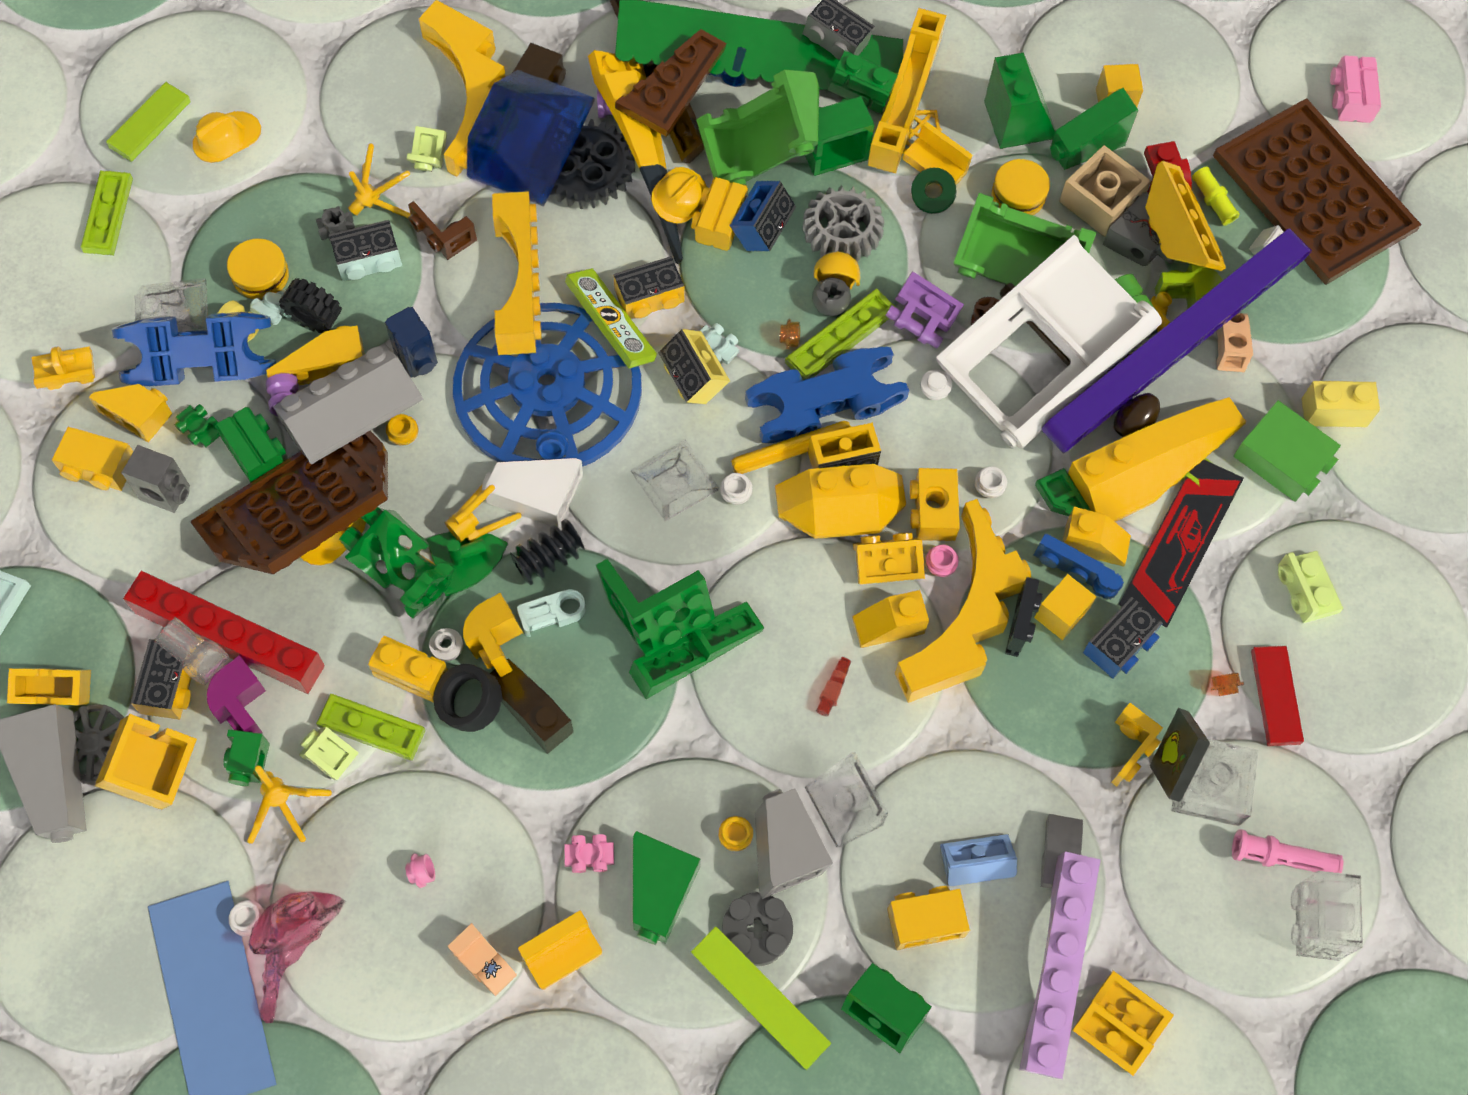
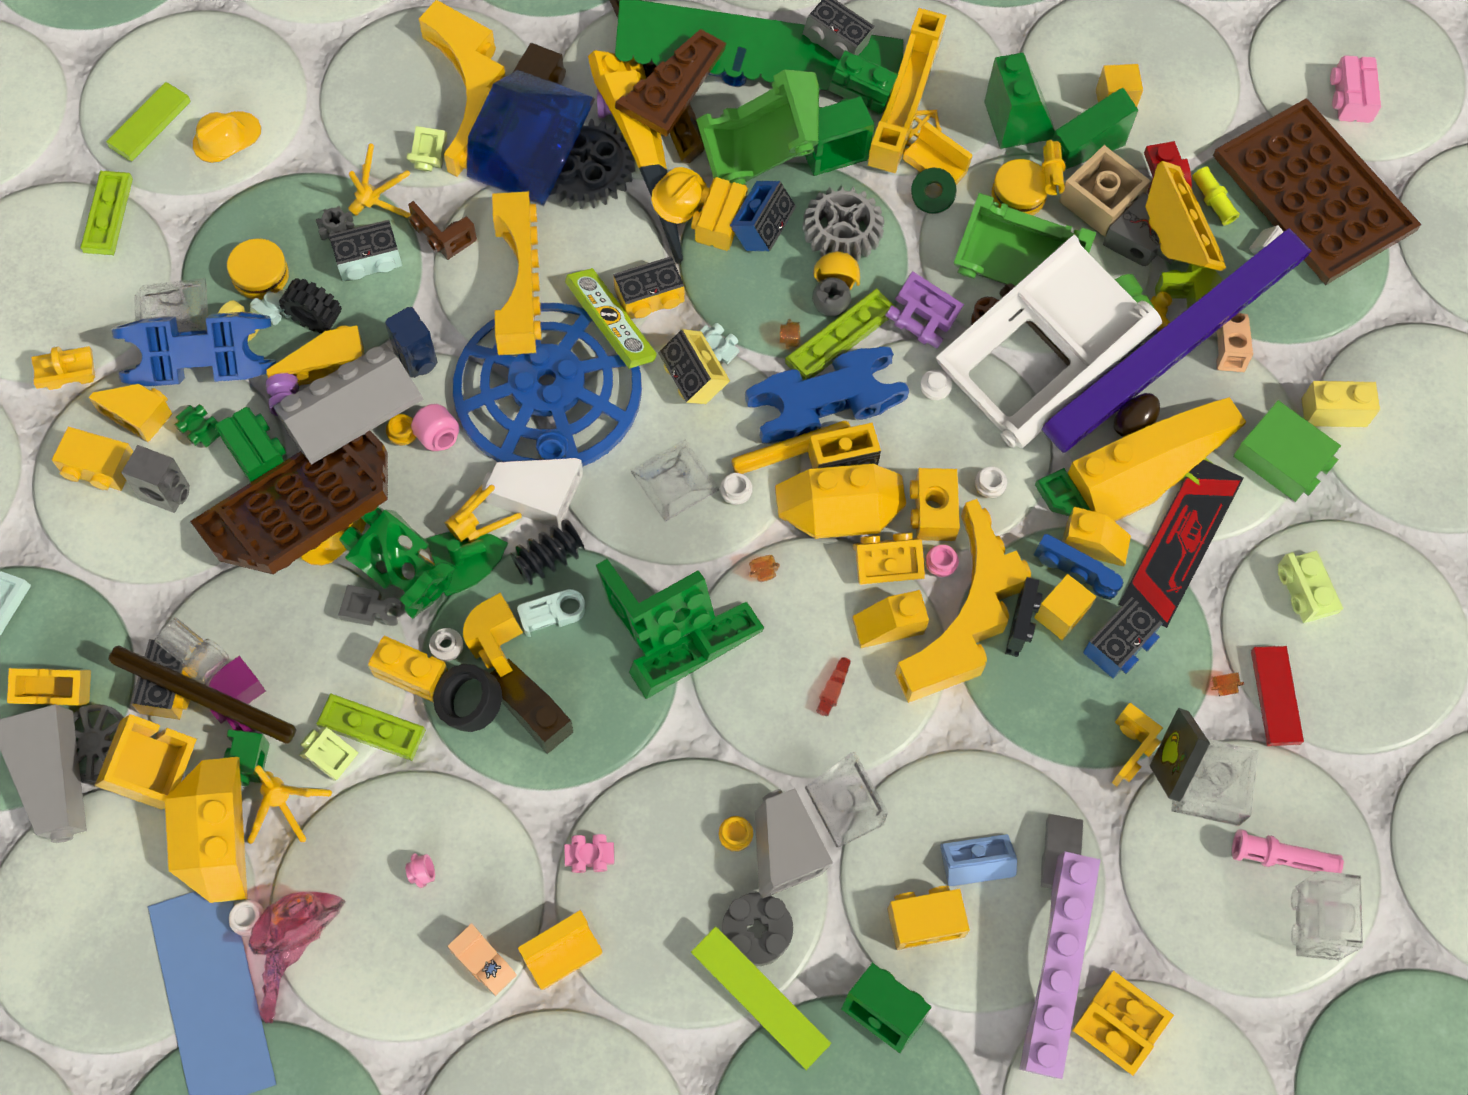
(202, 694): none -> dark brown axle
(208, 831): none -> yellow wedge
(237, 636): red brick -> none
(364, 604): none -> dark grey plate
(435, 427): none -> bright pink head
(659, 886): green slope -> none
(763, 568): none -> clear orange plate
(1053, 167): none -> yellow axle

